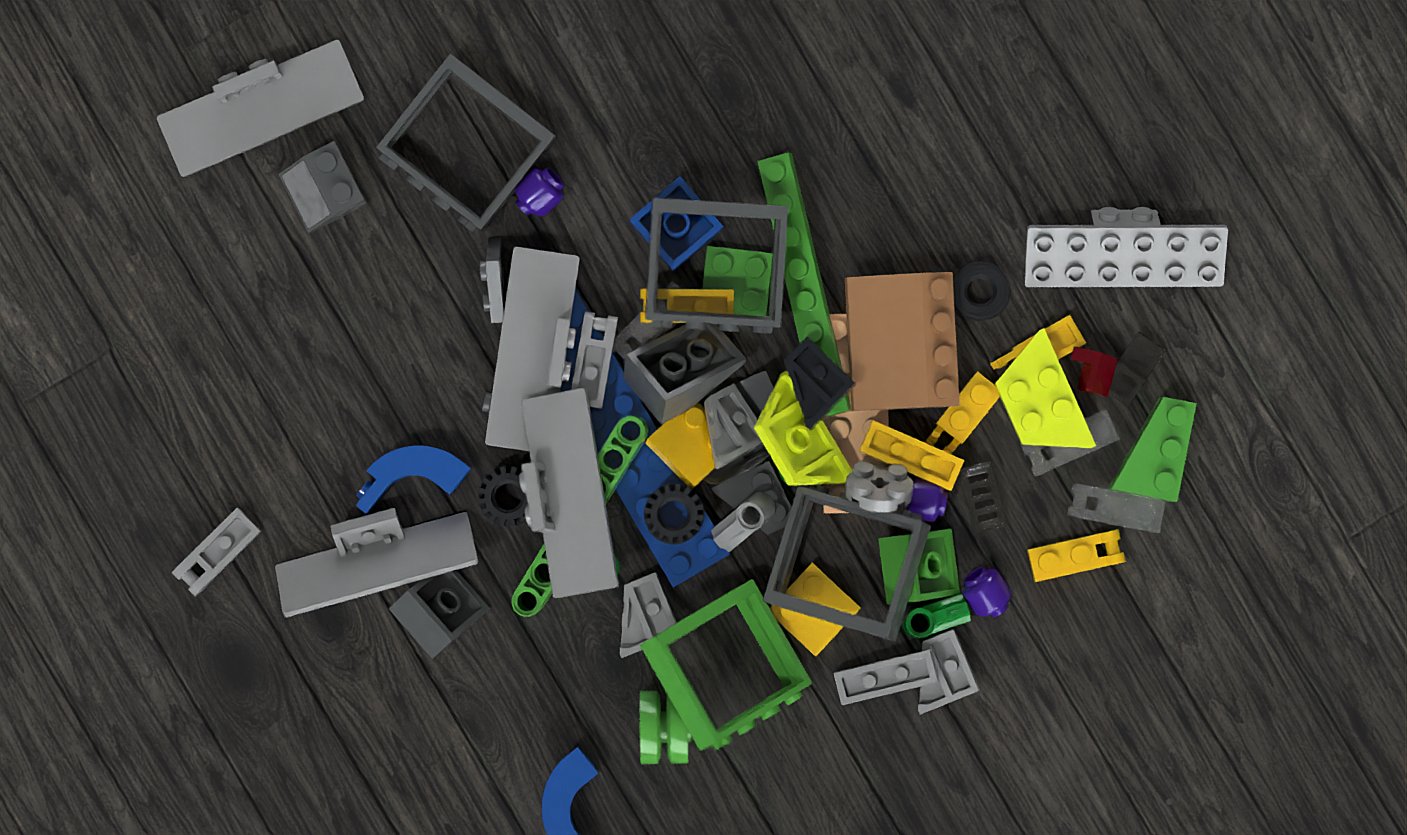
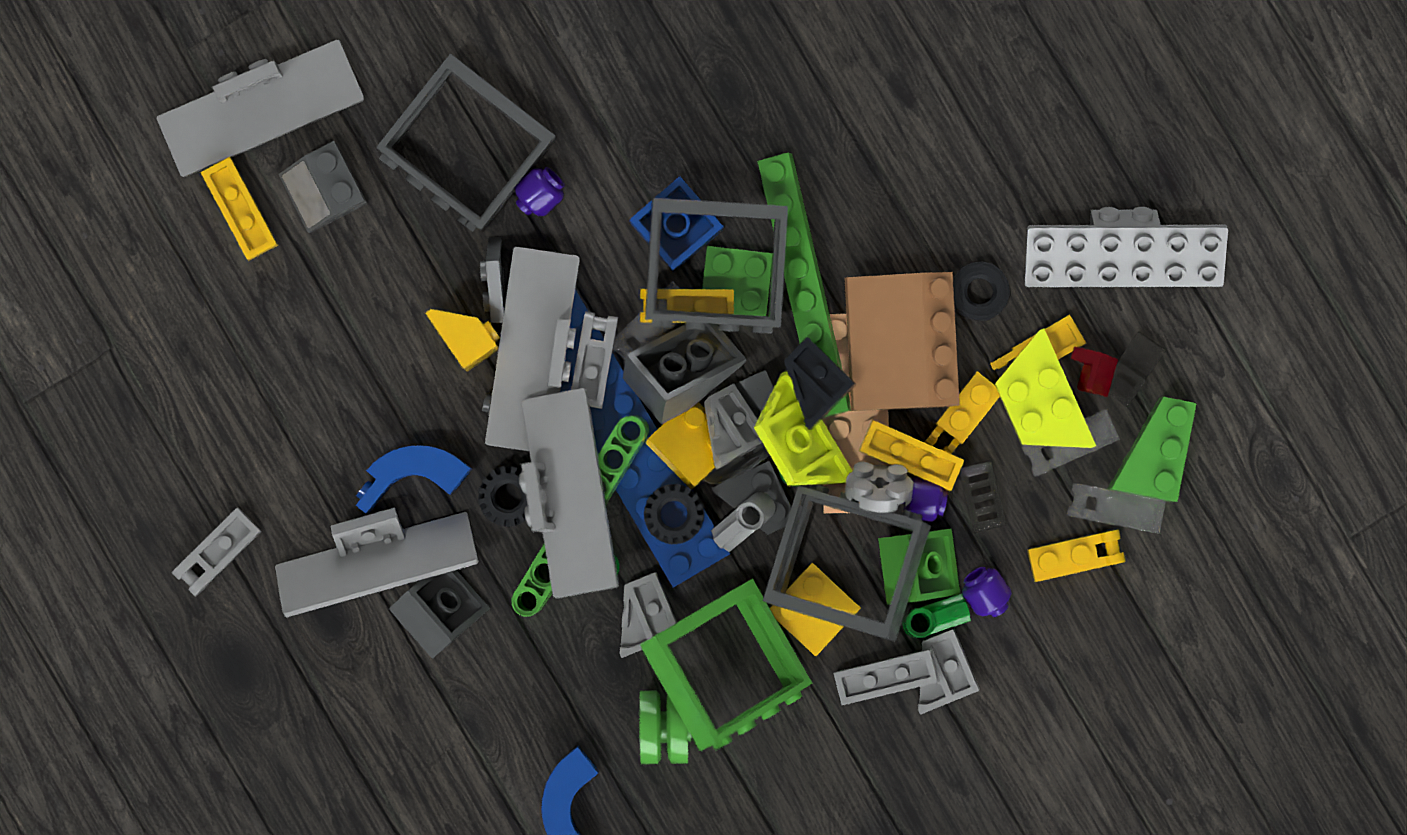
(239, 208): none -> yellow plate
(465, 337): none -> yellow slope

